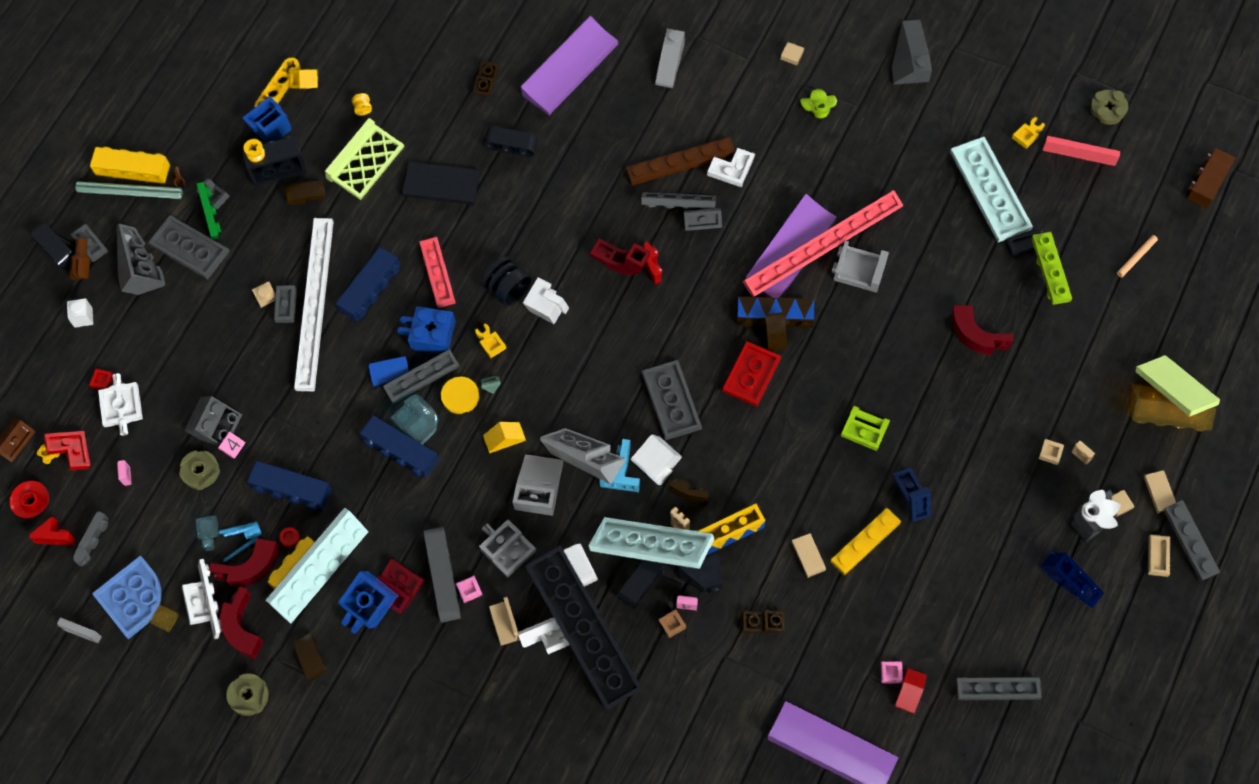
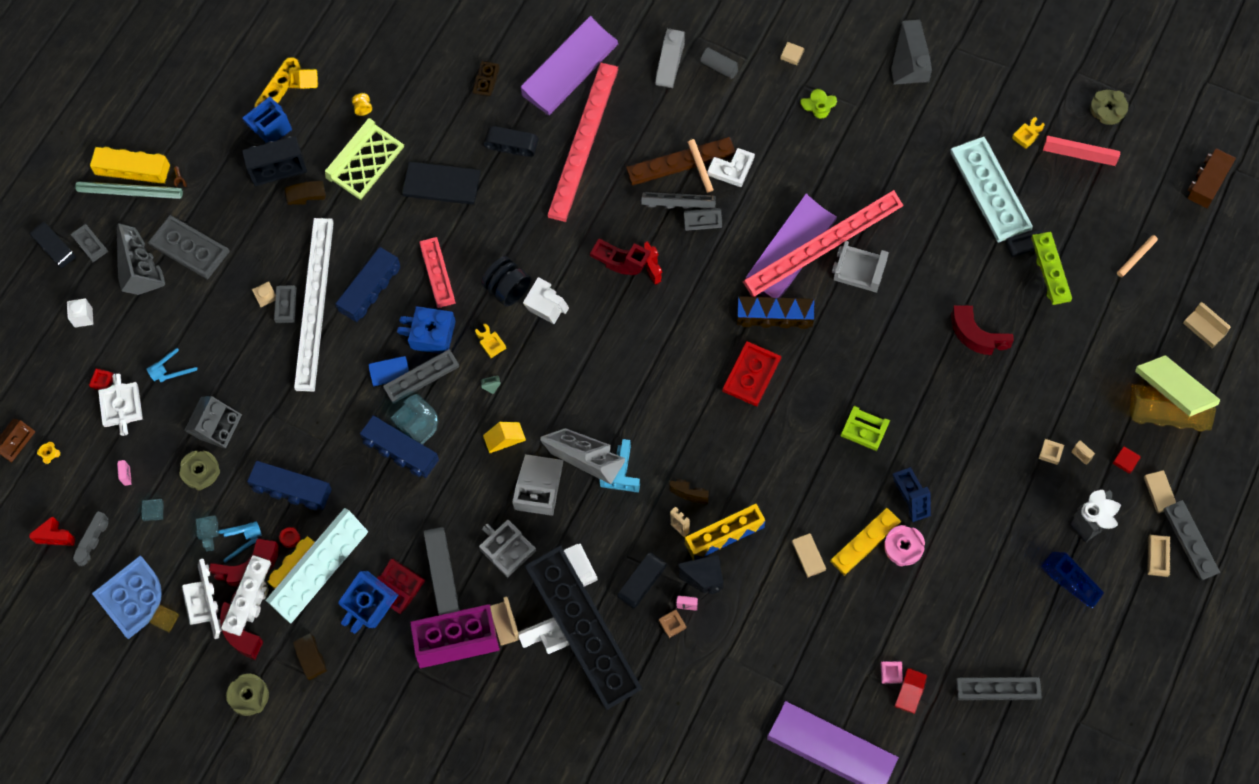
(23, 494): red dish -> none
(72, 444): red plate -> none
(79, 630): light grey tile -> none
(80, 261): reddish brown arm -> none
(152, 510): none -> clear light blue tile
(157, 370): none -> dark azure plant
(209, 210): green plate -> none
(218, 195): dark grey bracket -> none
(231, 445): bright pink tile -> none
(248, 596): none -> white bracket
(254, 155): yellow wheel -> none
(454, 636): none -> magenta slope
(460, 395): yellow tile -> none
(469, 589): bright pink tile -> none
(582, 142): none -> coral plate
(651, 542): light aqua plate -> none
(656, 458): white plate -> none
(671, 400): dark grey tile -> none
(700, 165): none -> light nougat bar
(719, 63): none -> dark grey brick
(762, 622): dark brown slope -> none
(776, 331): dark brown slope -> none
(902, 556): none -> bright pink plate
(1125, 502): tan tile -> none
(1126, 460): none -> red tile
(1207, 325): none -> tan panel

